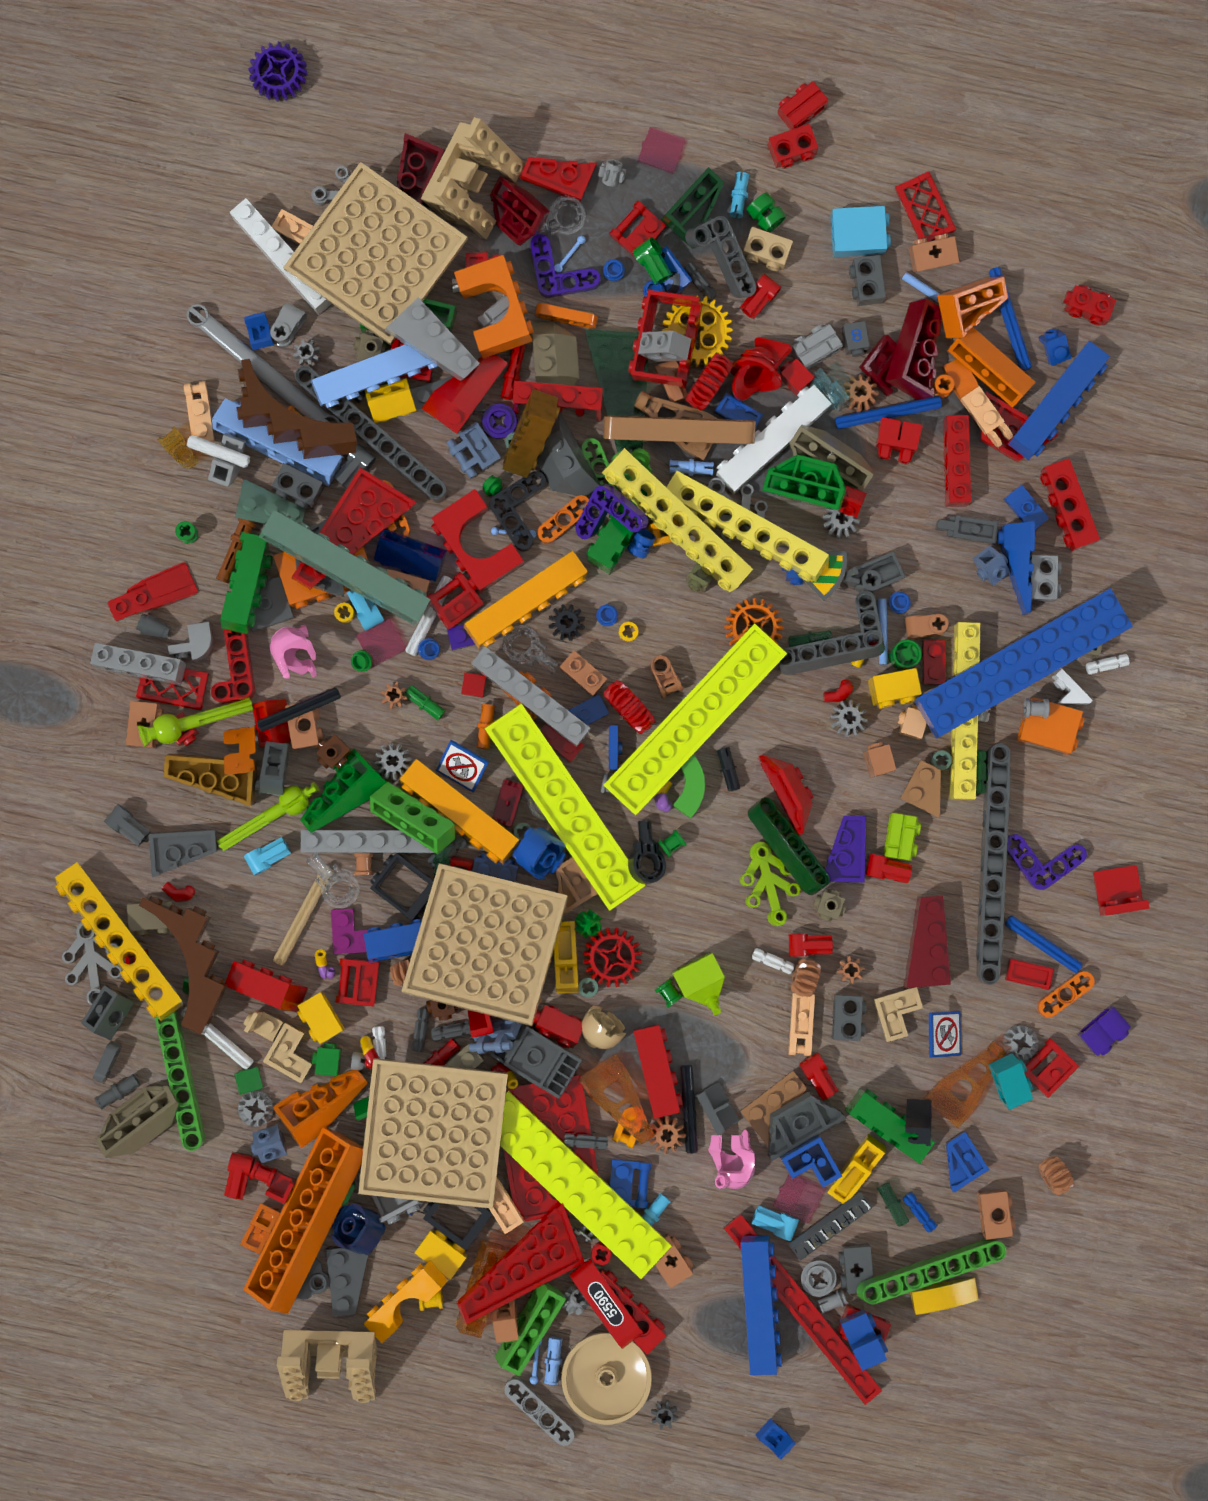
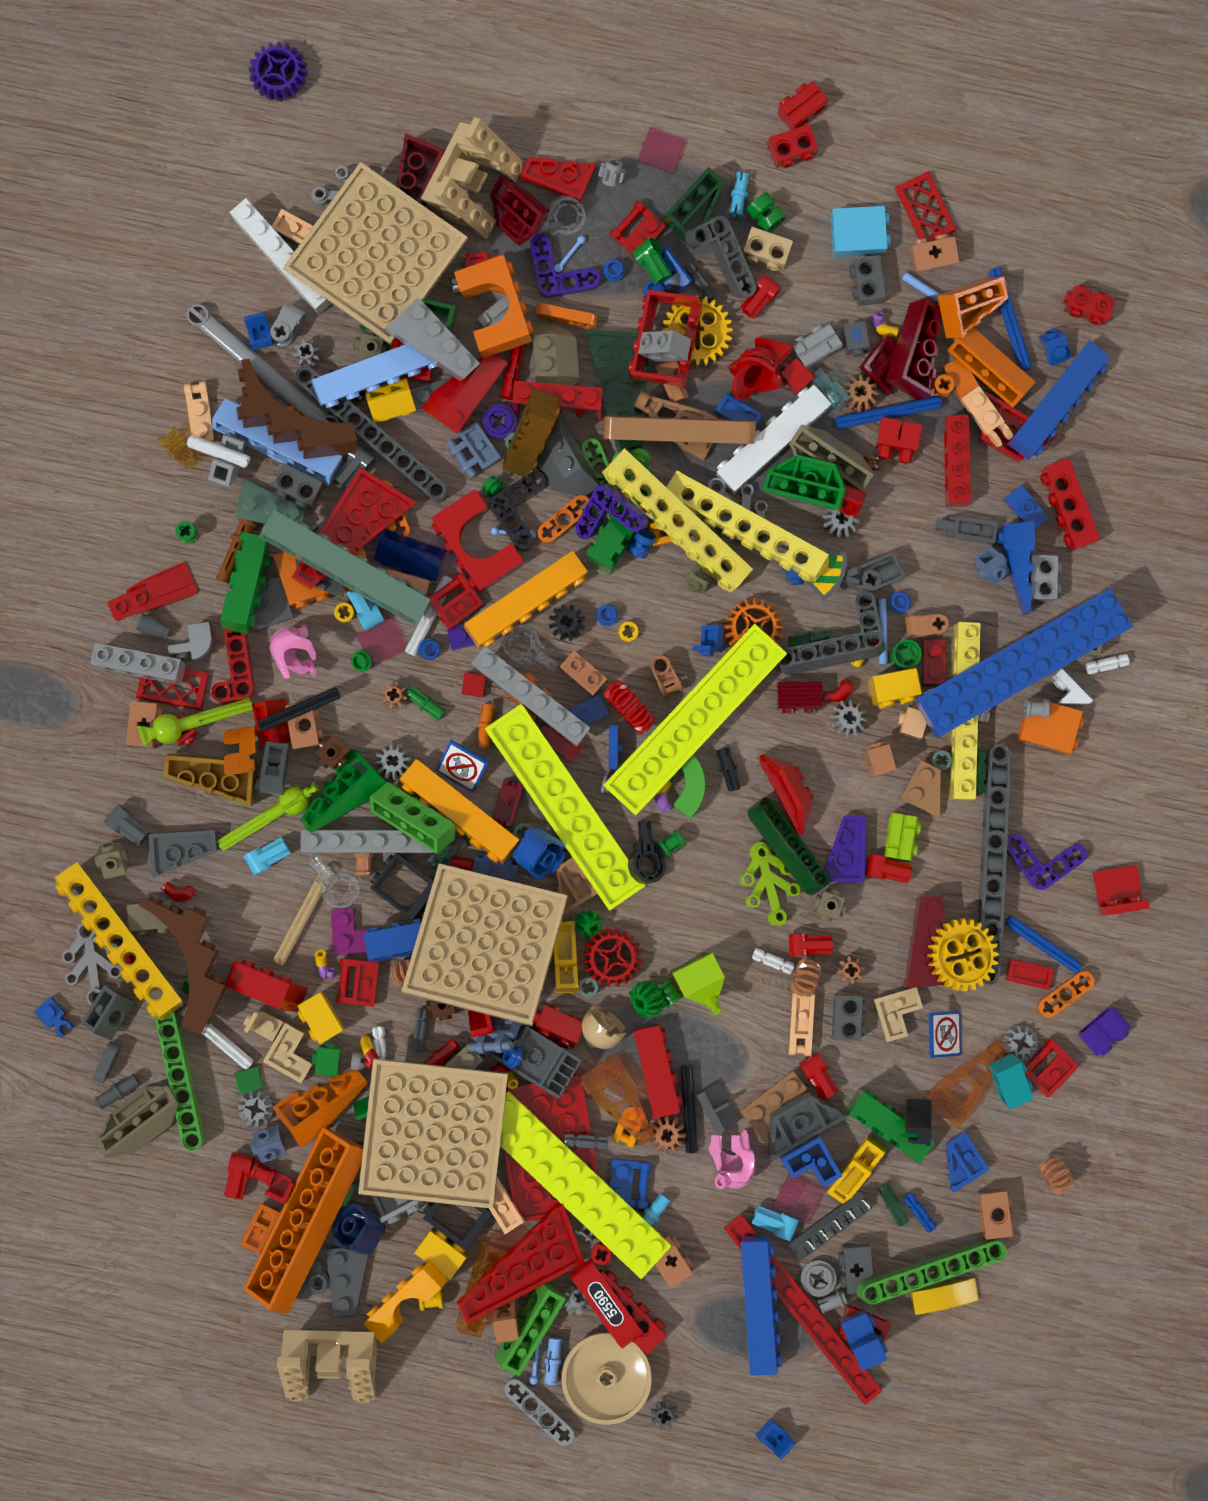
(51, 1014): none -> blue plate
(112, 859): none -> dark tan brick
(450, 1031): dark grey axle -> none
(512, 1057): none -> blue plate
(647, 999): none -> green gear
(691, 467): light blue pin -> none
(709, 381): red gear -> none
(711, 640): none -> blue bracket
(799, 696): none -> dark red brick
(873, 462): none -> reddish brown bush
(880, 325): none -> arm
(958, 933): none -> yellow gear

